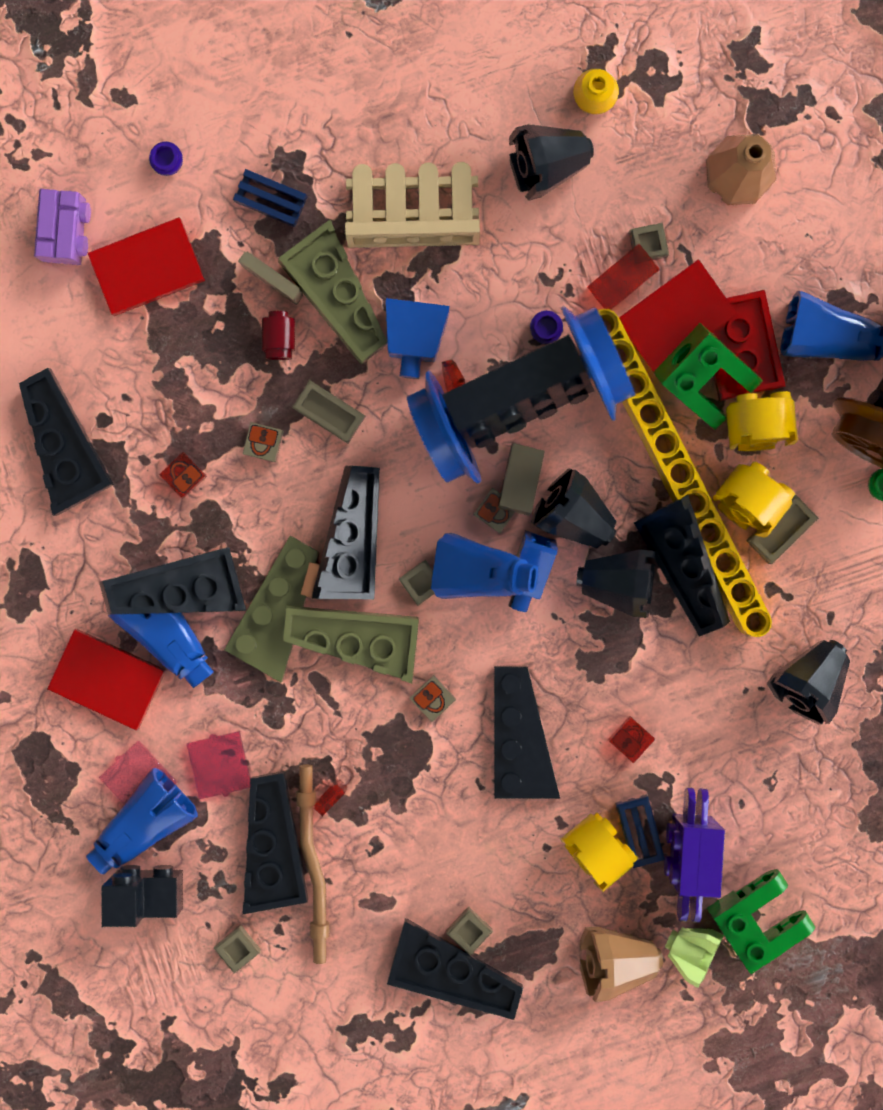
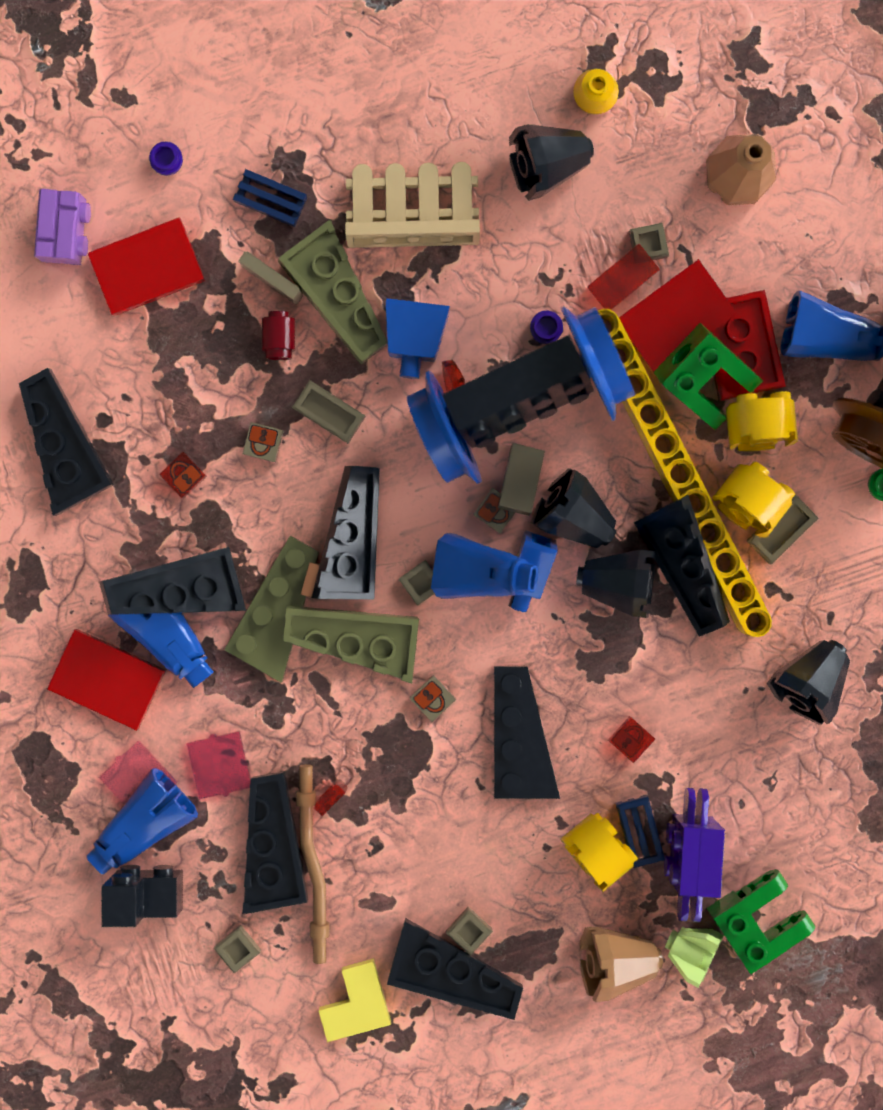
(364, 1008): none -> light yellow tile

